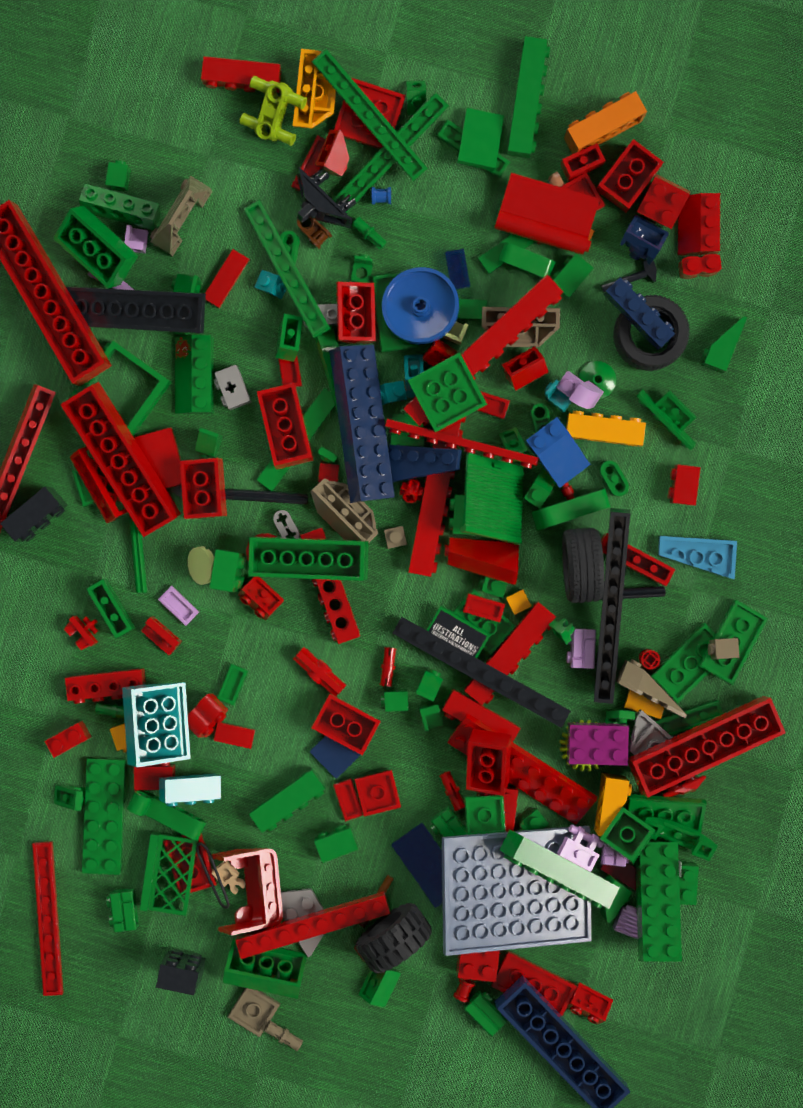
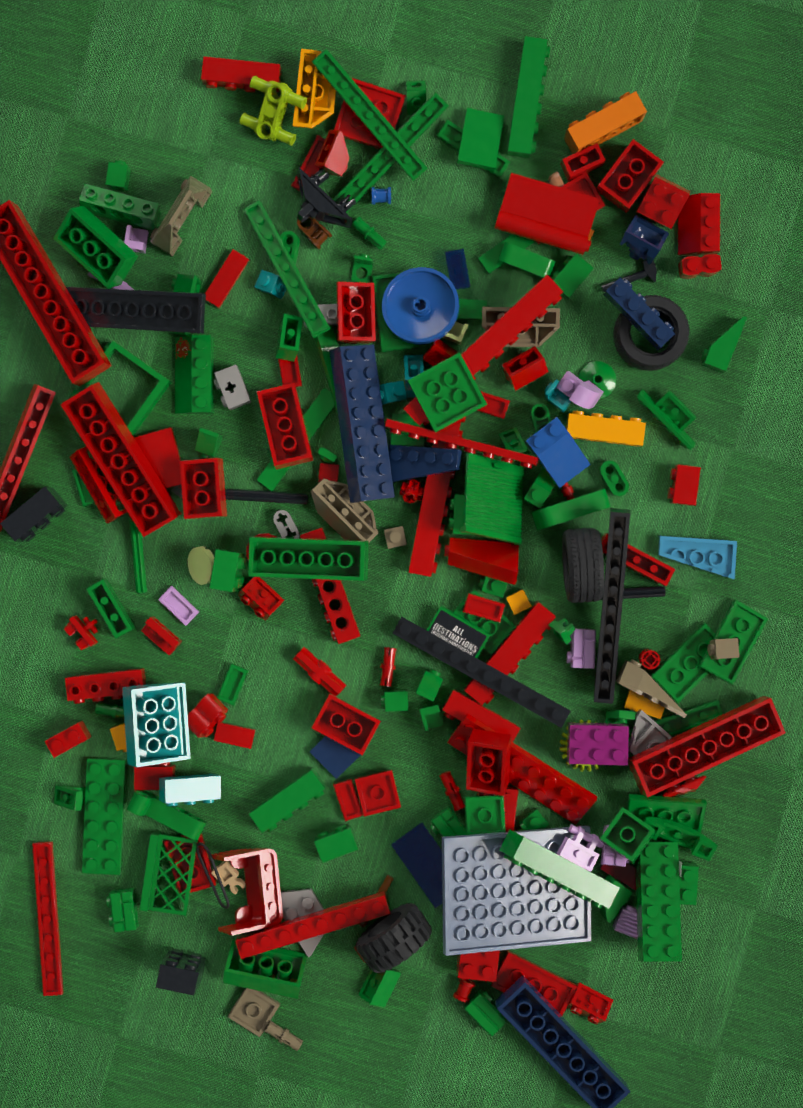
(611, 799): light orange slope -> none

